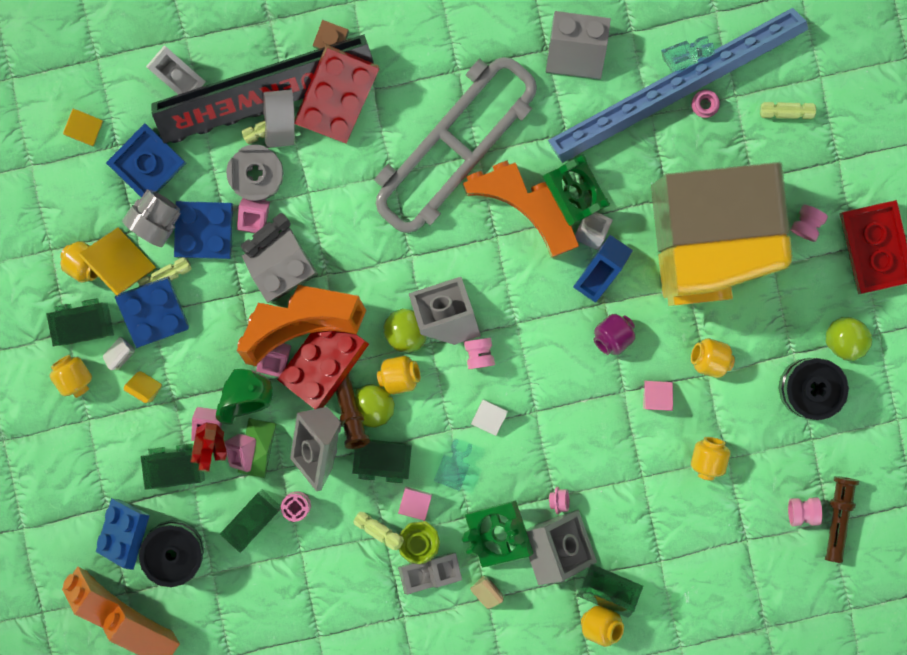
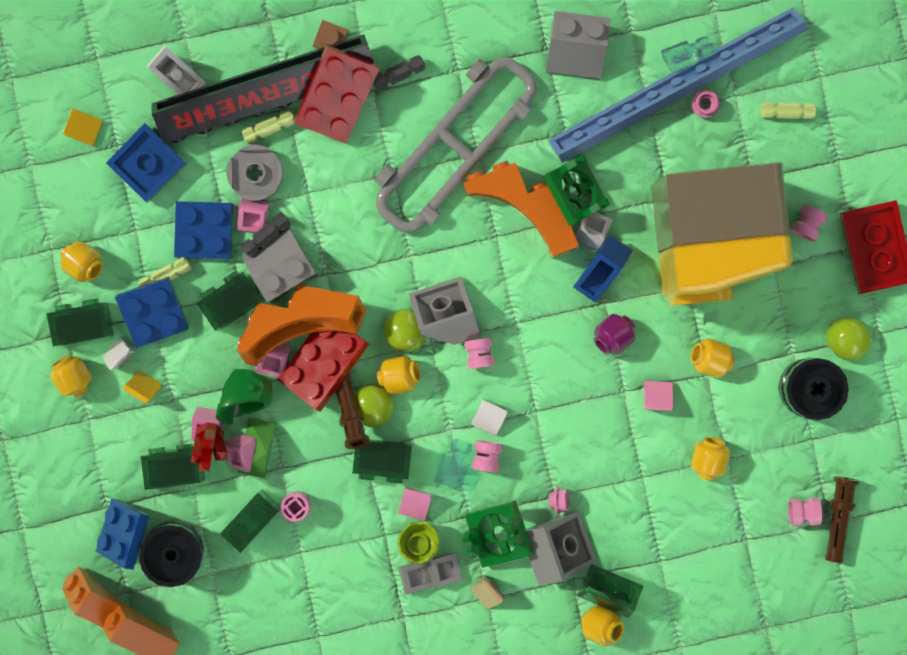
(117, 261): yellow piece -> none
(152, 218): light grey piece -> none
(230, 300): none -> clear green brick
(279, 118): light grey slope -> none
(315, 444): light grey slope -> none
(378, 531): yellowish green axle -> none
(399, 72): none -> dark grey axle
(482, 461): none -> bright pink wheel

